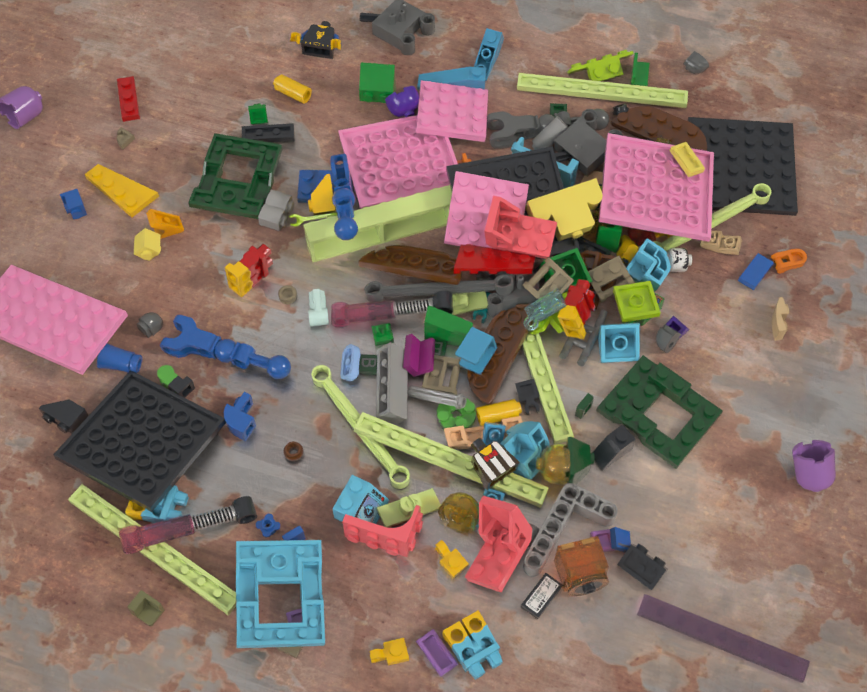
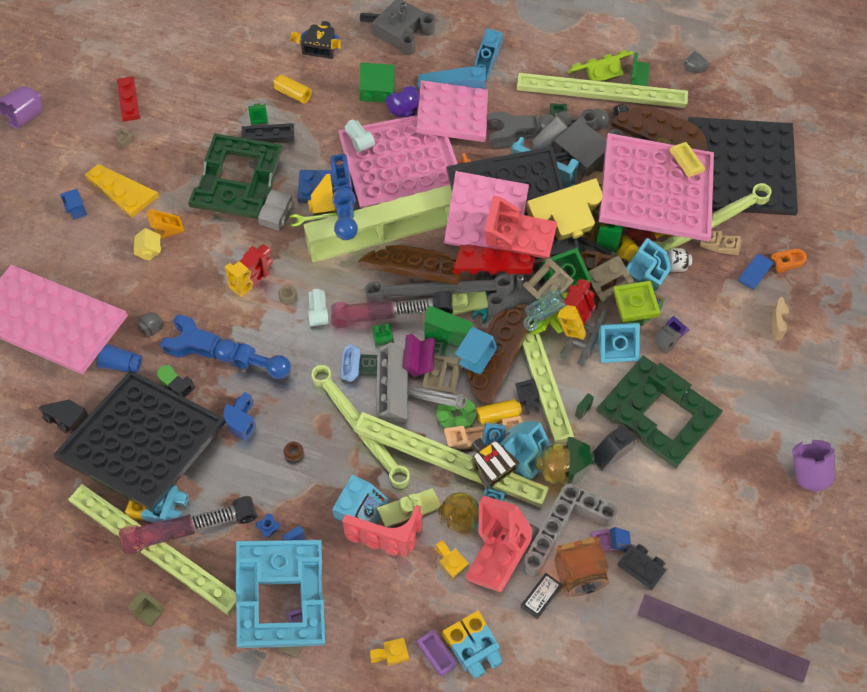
(361, 139): none -> light aqua piece

